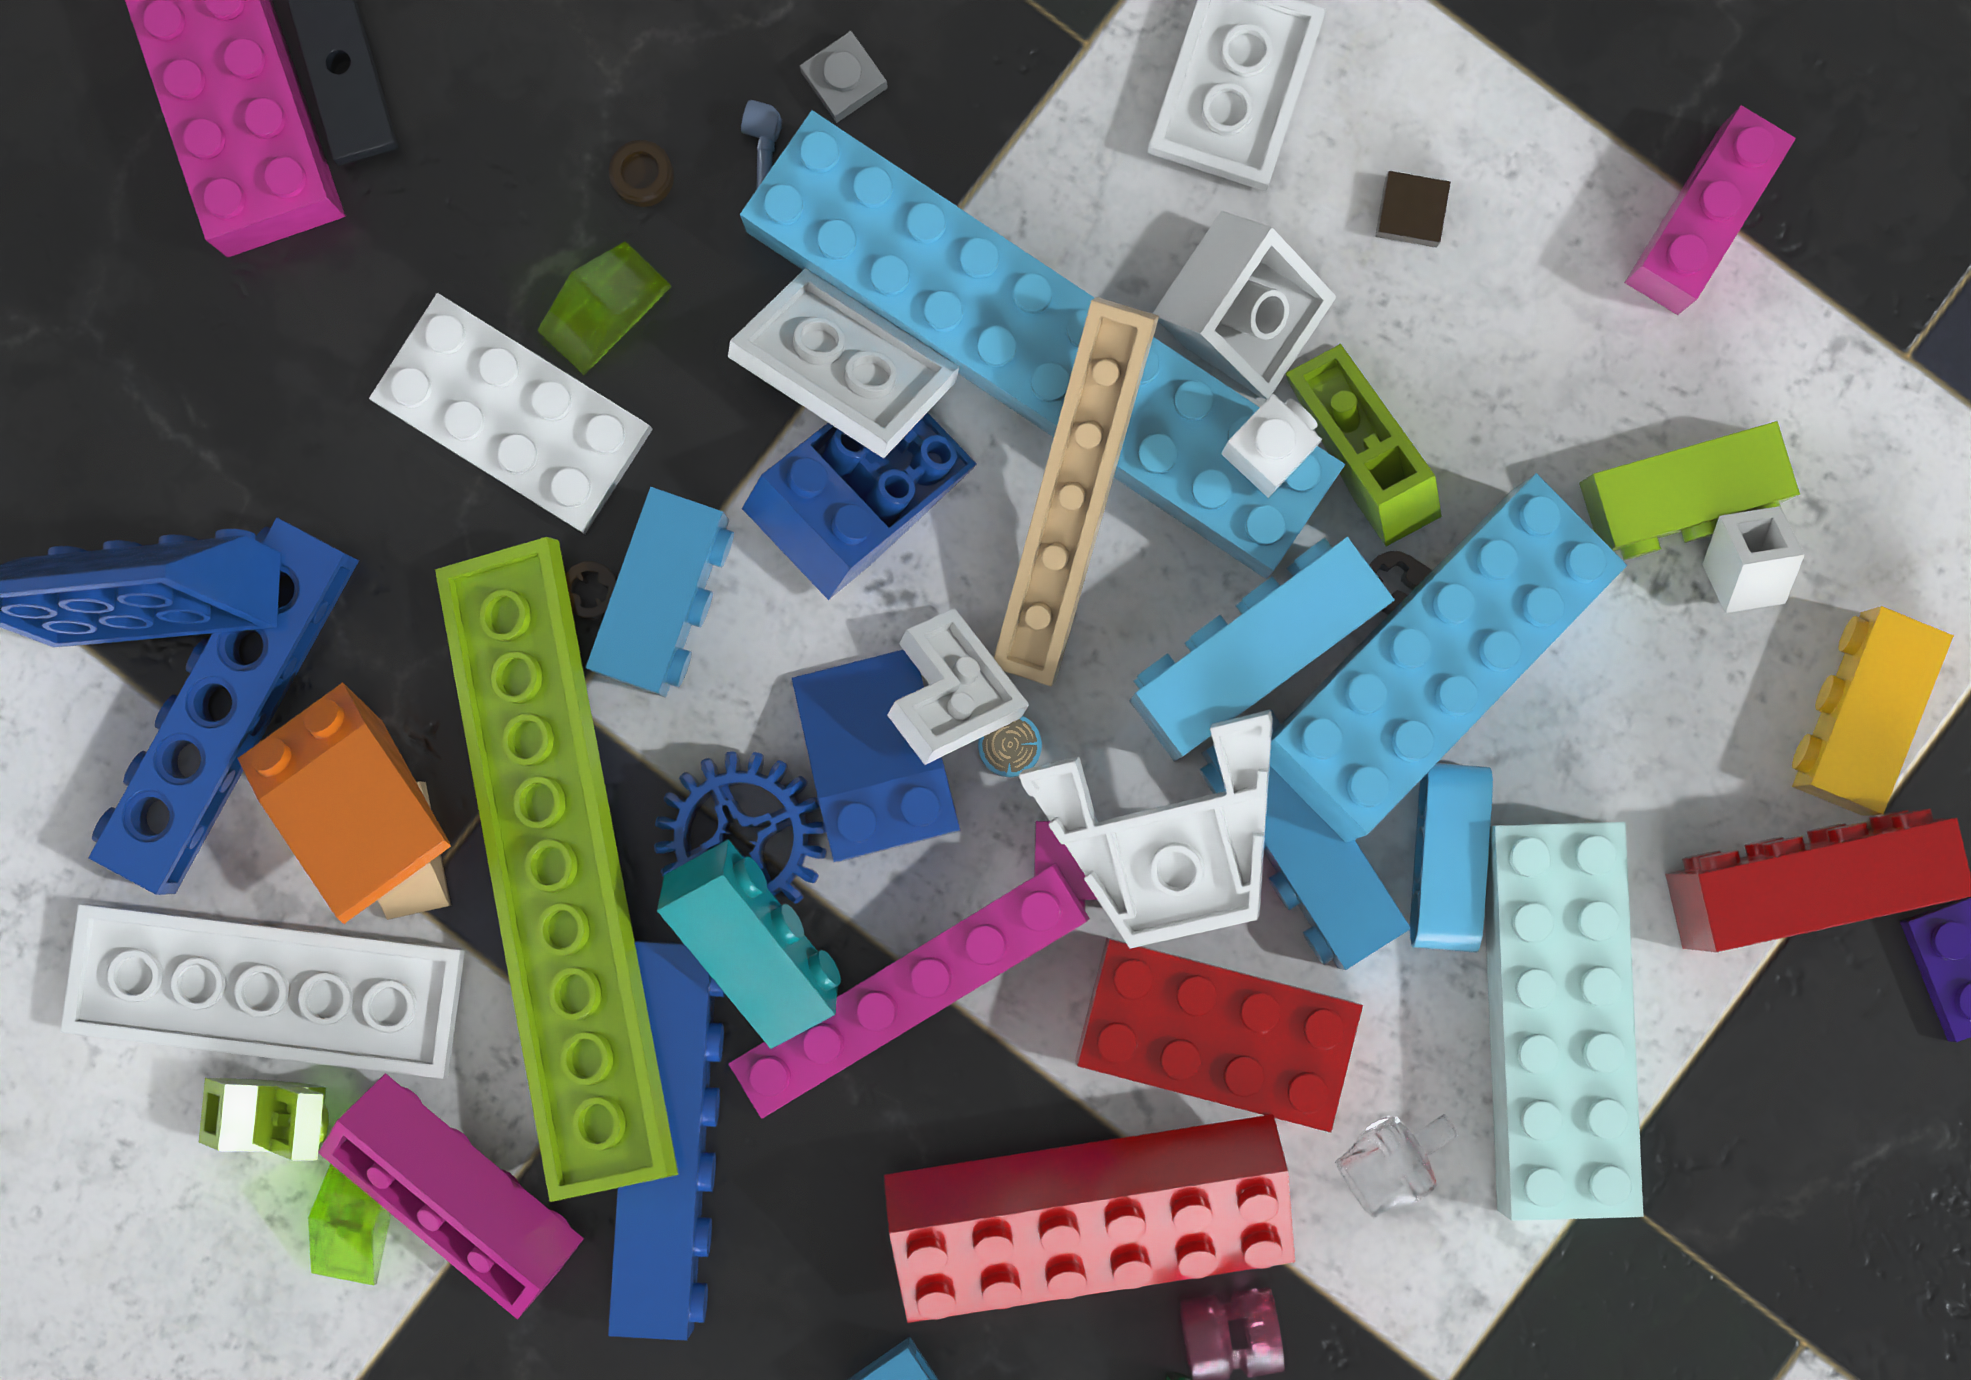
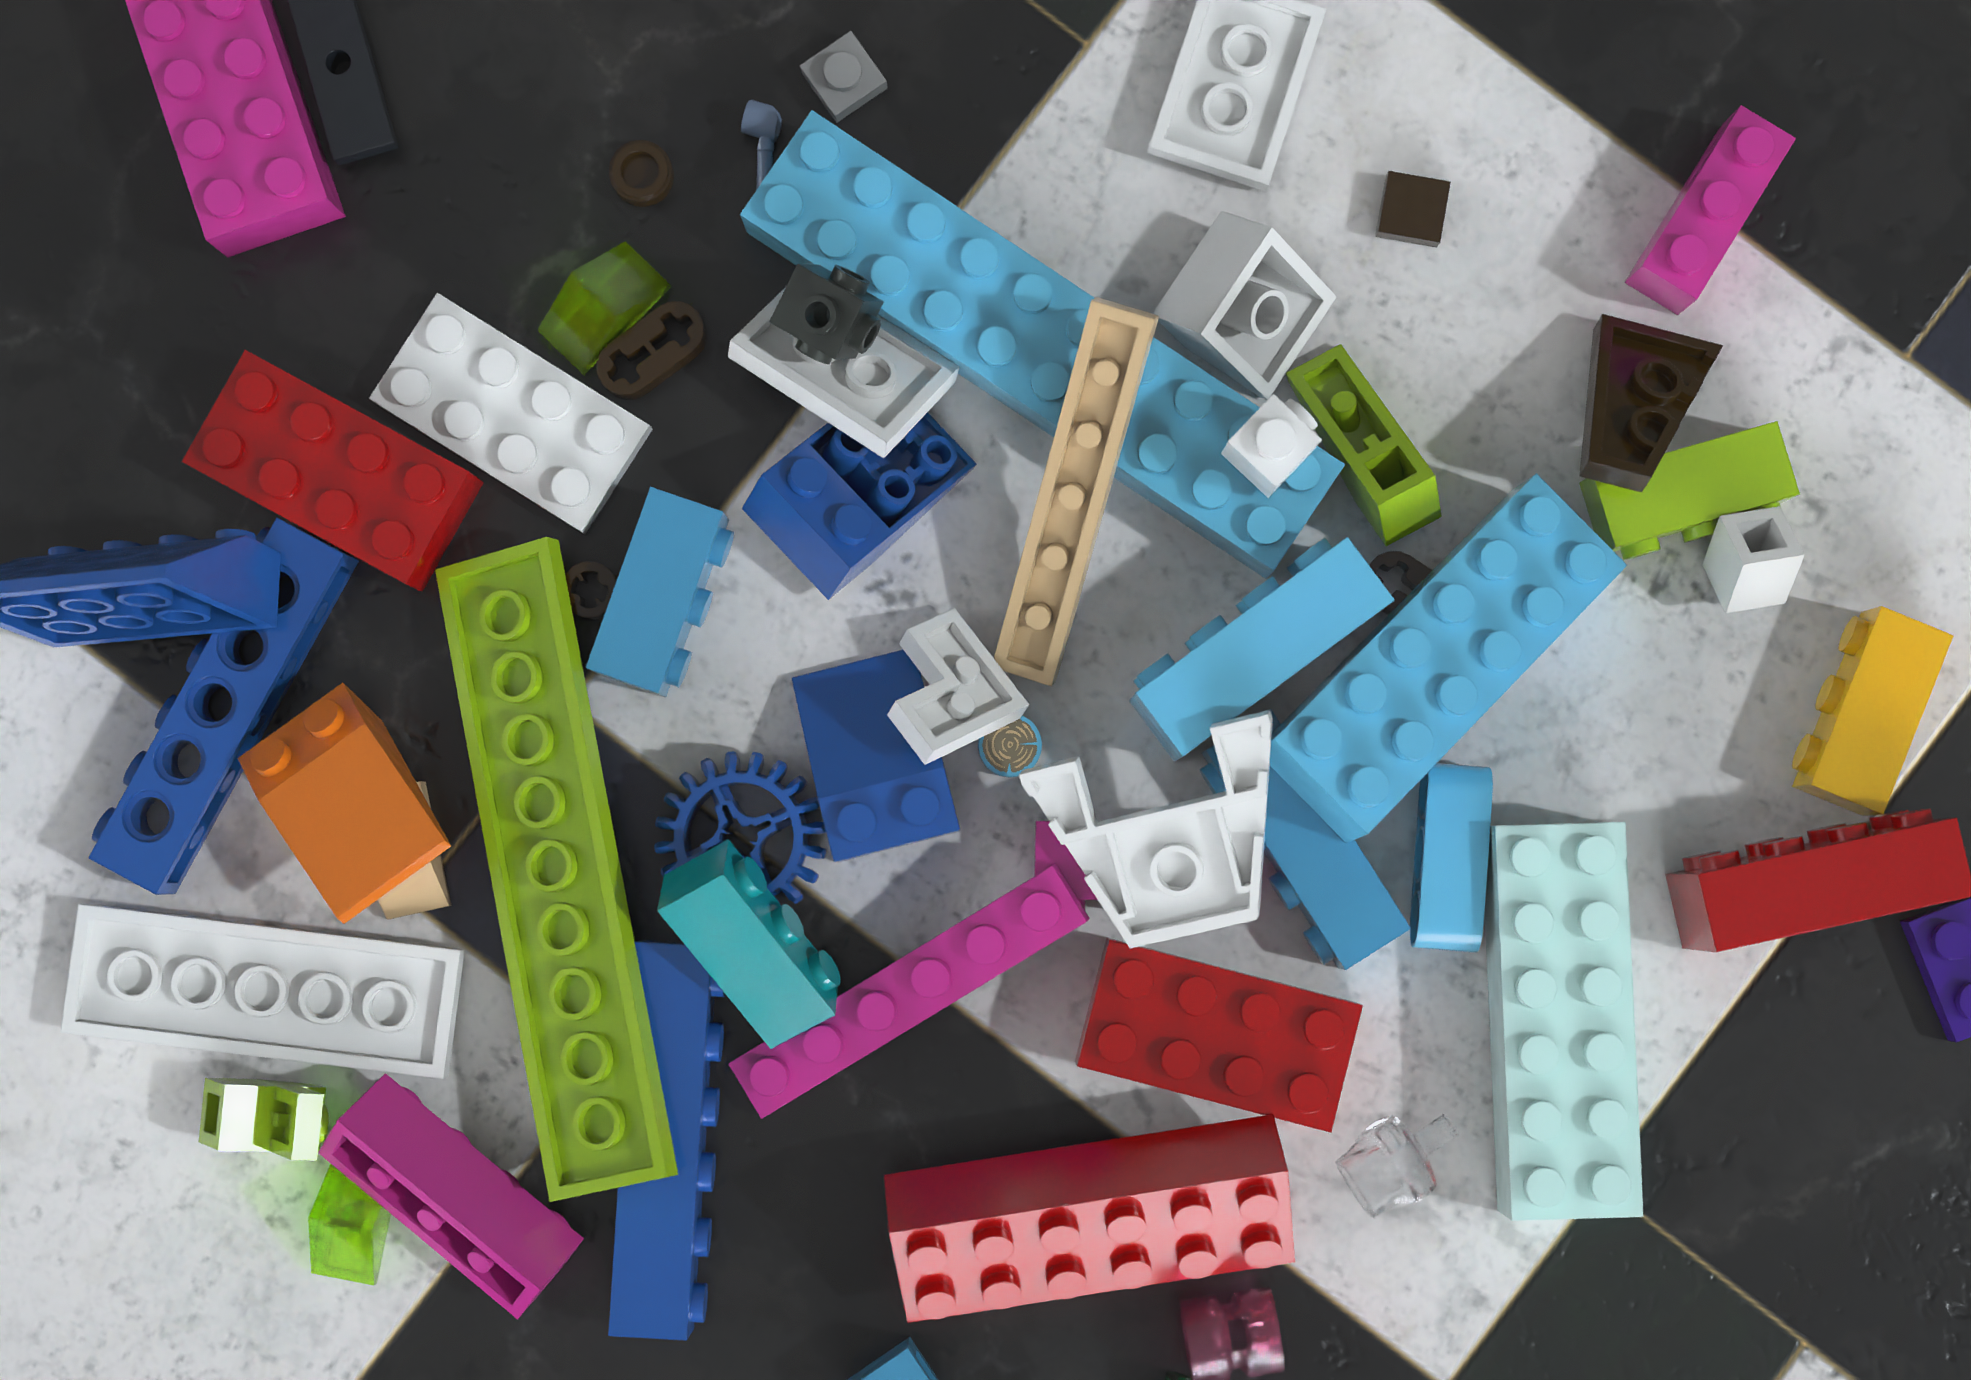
(333, 471): none -> red brick
(643, 338): none -> dark brown beam
(828, 312): none -> pearl dark grey brick
(1637, 398): none -> dark brown wing

